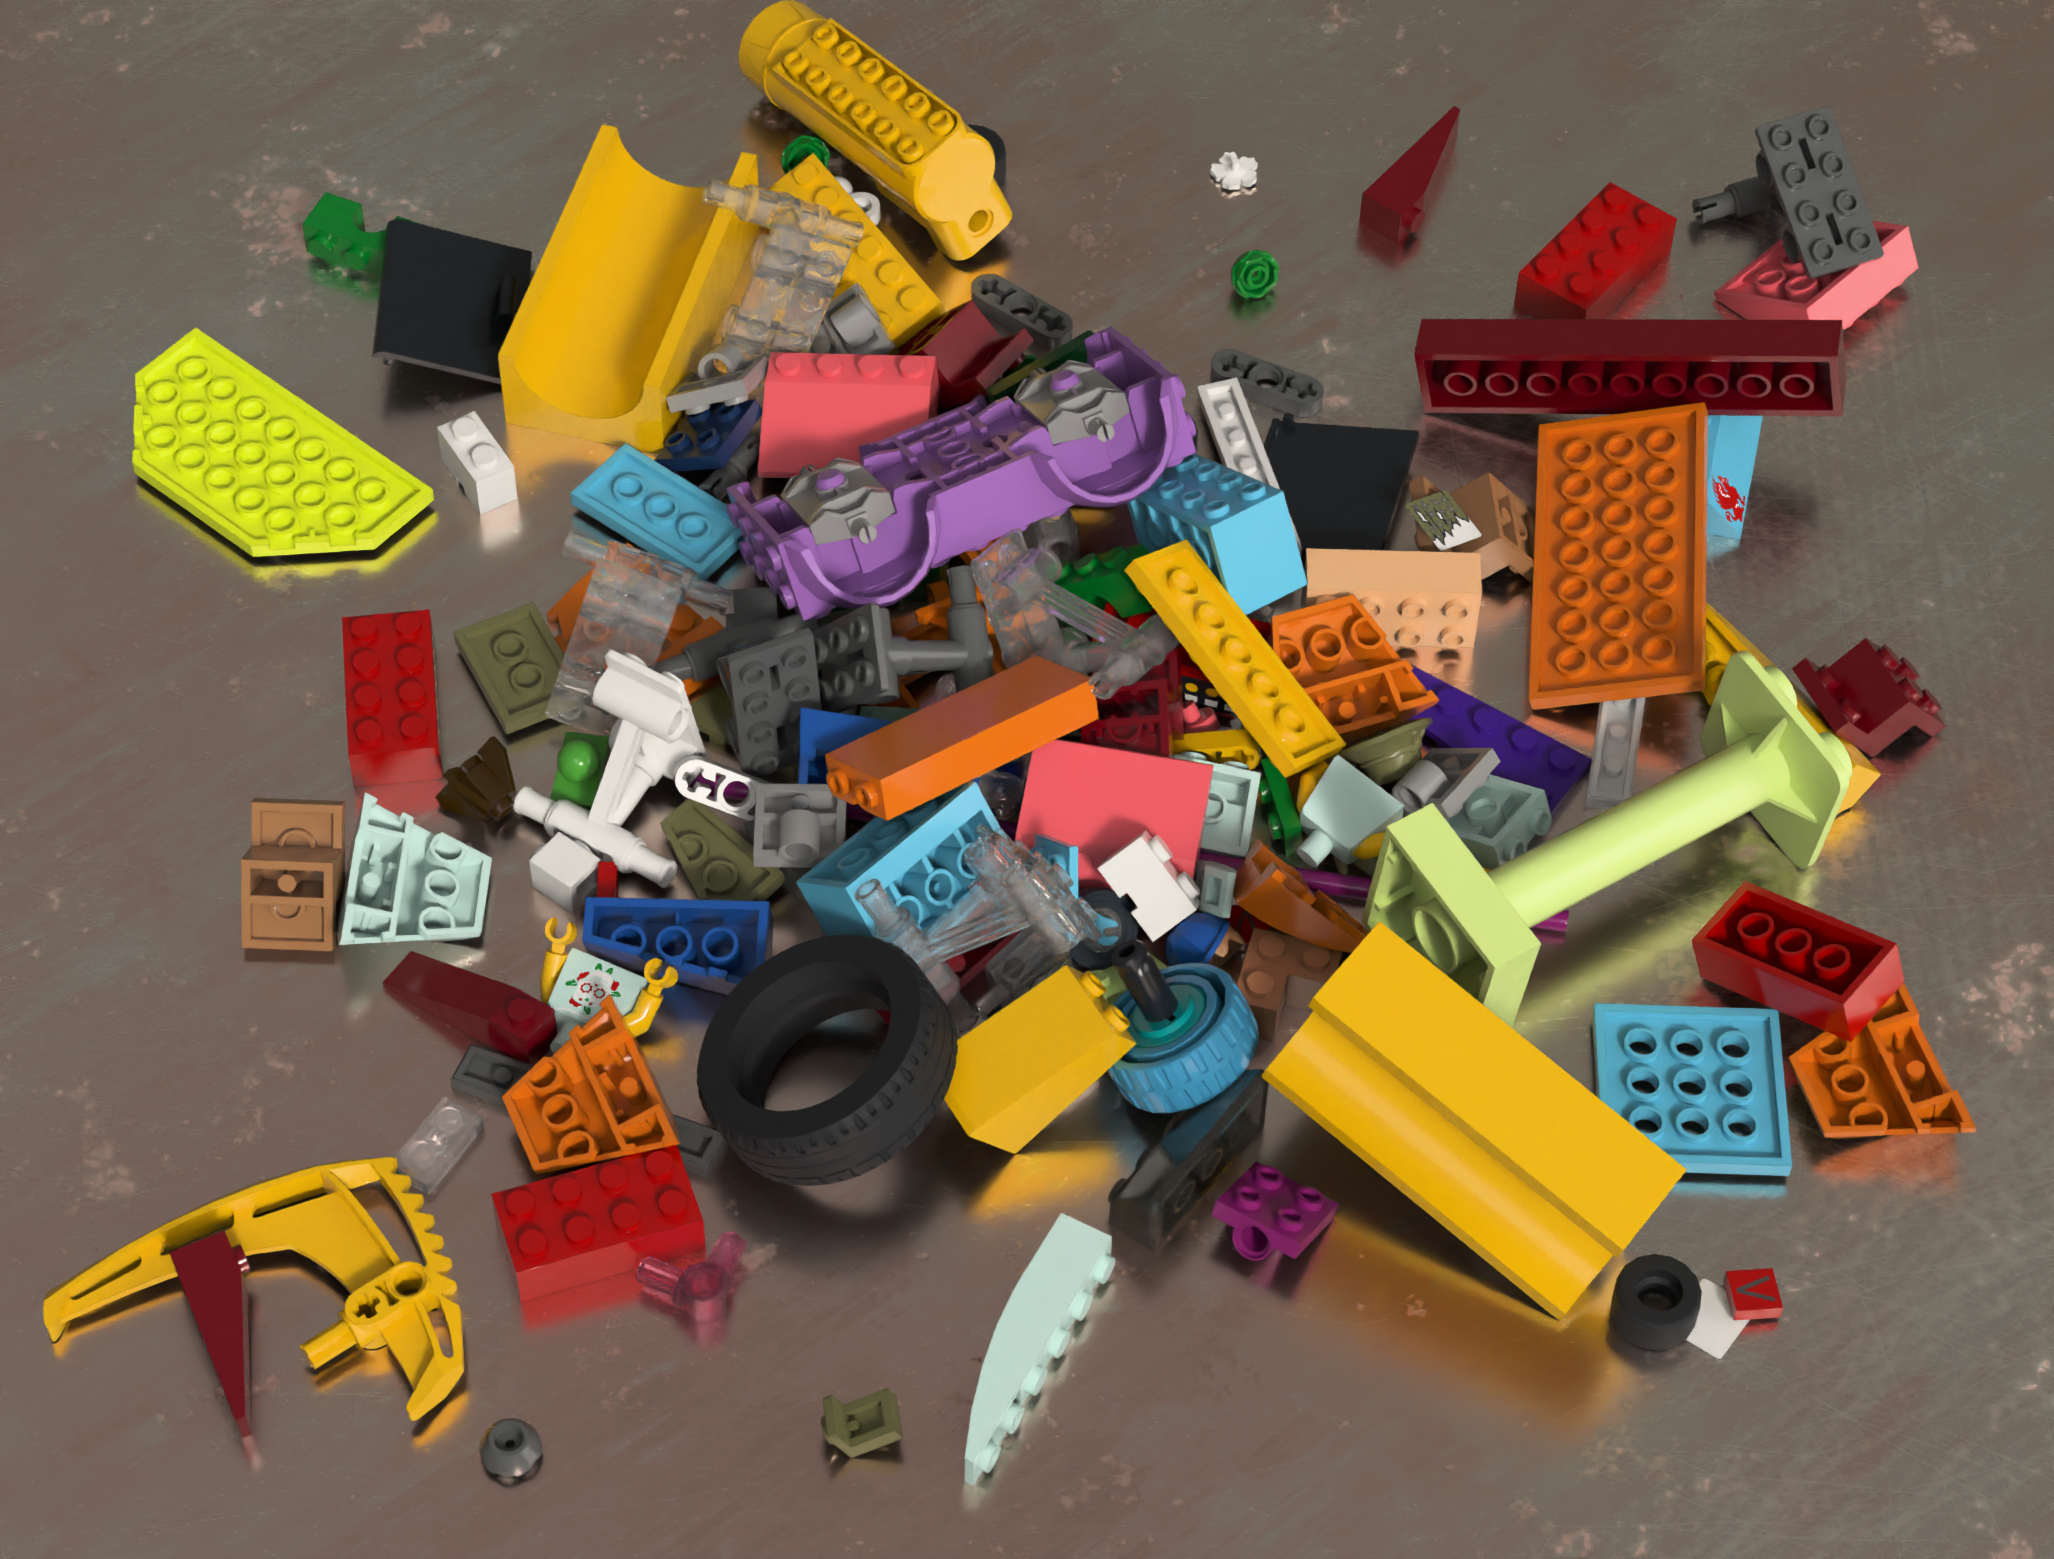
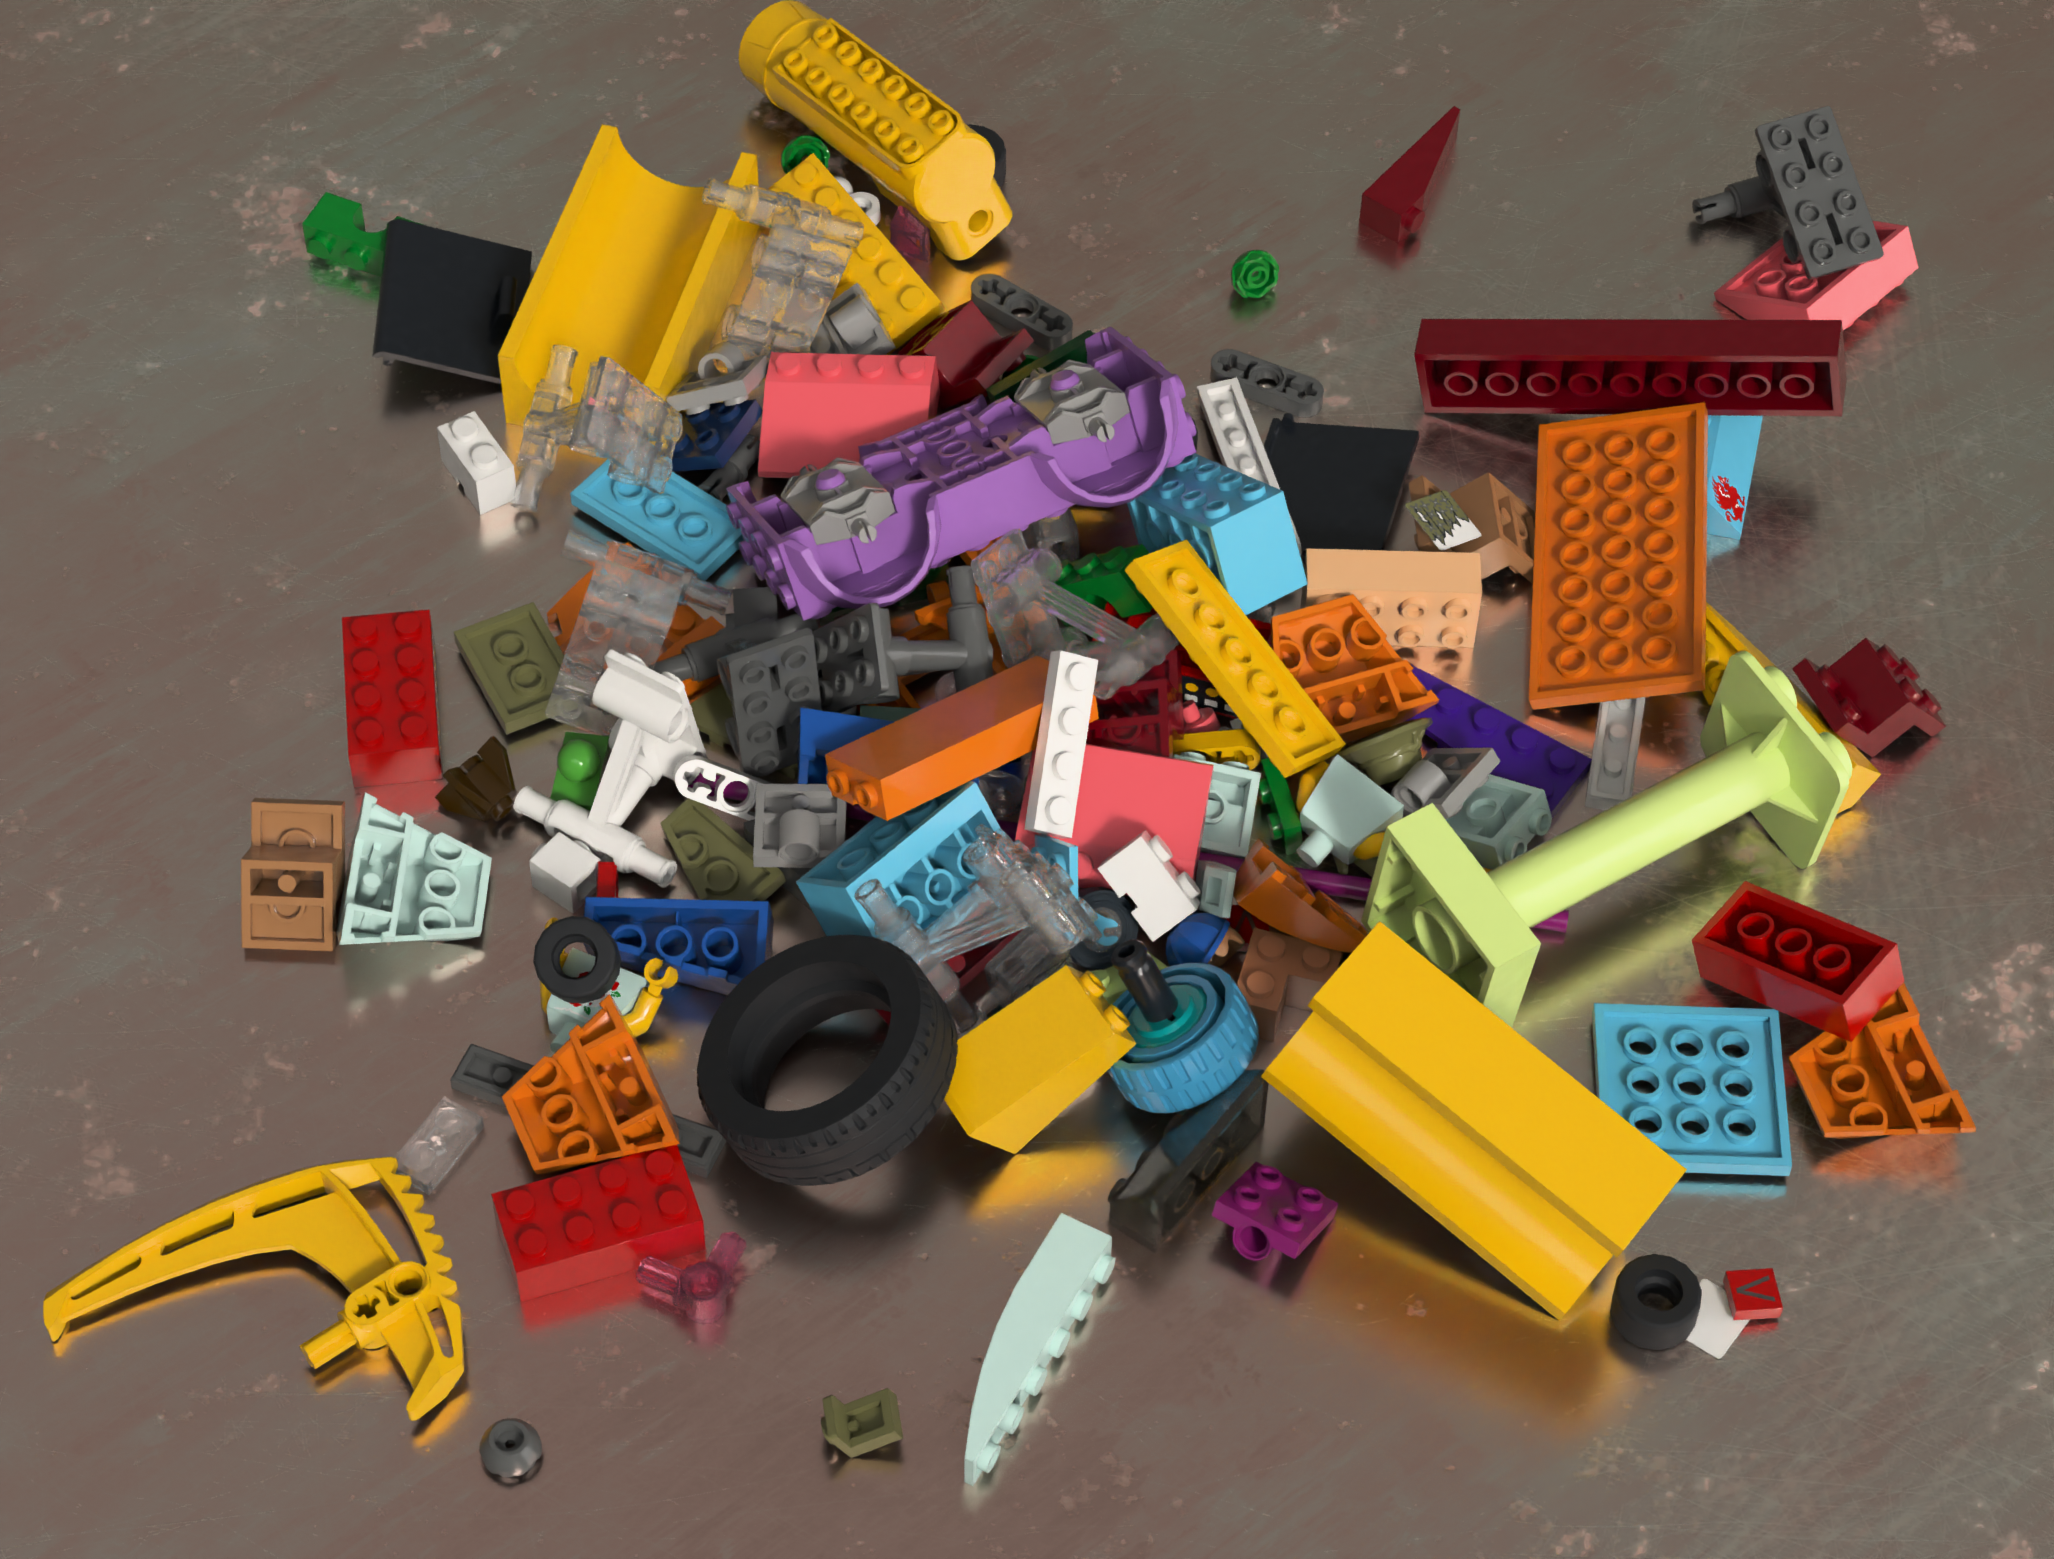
(219, 1302): dark red slope -> none
(262, 458): neon yellow plate -> none
(476, 1006): dark red slope -> none
(558, 937): none -> black tyre
(612, 421): none -> clear plate
(910, 235): none -> clear pink slope
(1061, 744): none -> white plate
(1234, 171): white plant -> none
(1596, 258): red brick -> none

